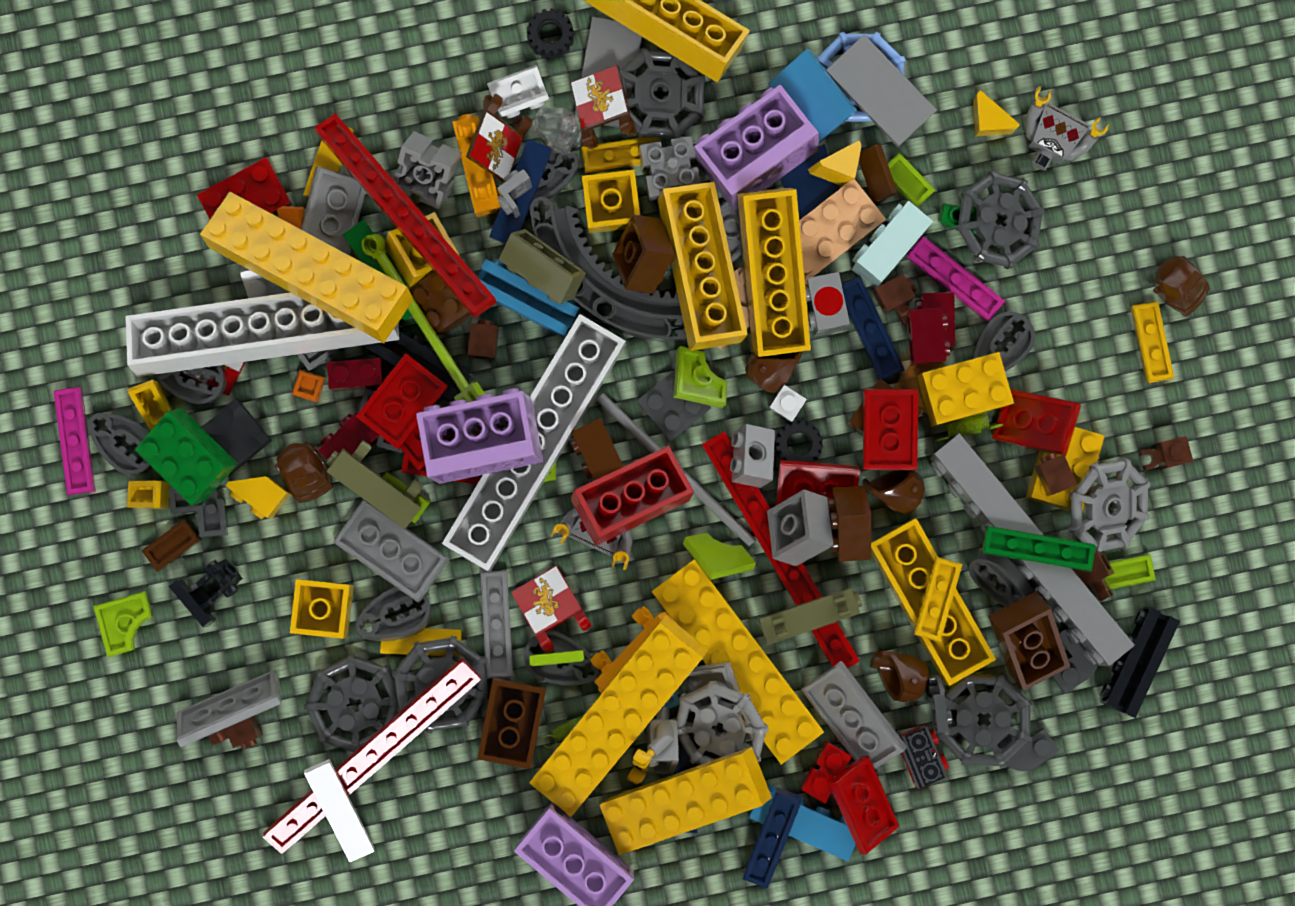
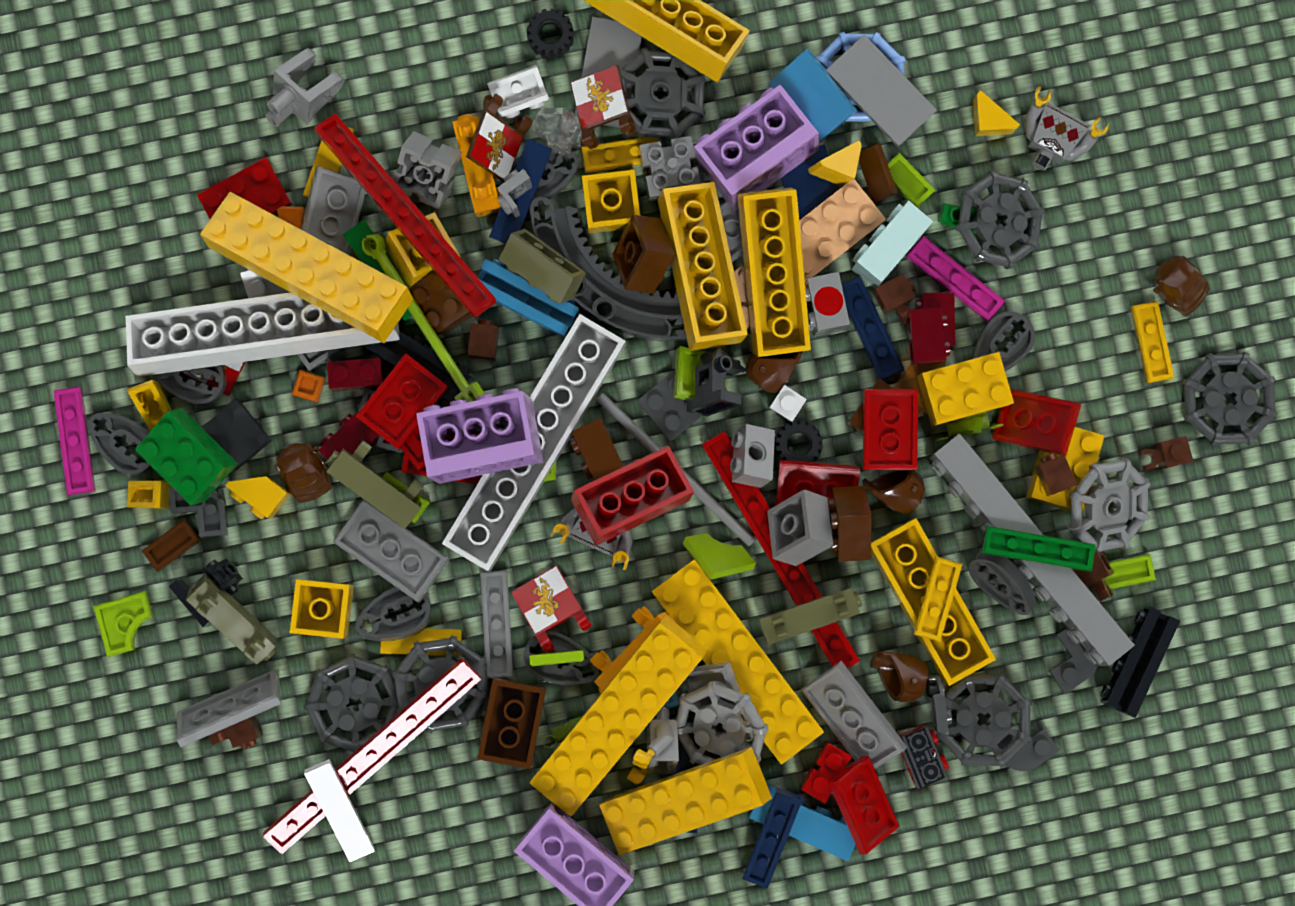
(232, 620): none -> olive brick
(291, 98): none -> light grey piece
(710, 386): none -> black tile
(1029, 641): reddish brown brick -> none
(1245, 399): none -> dark grey plate

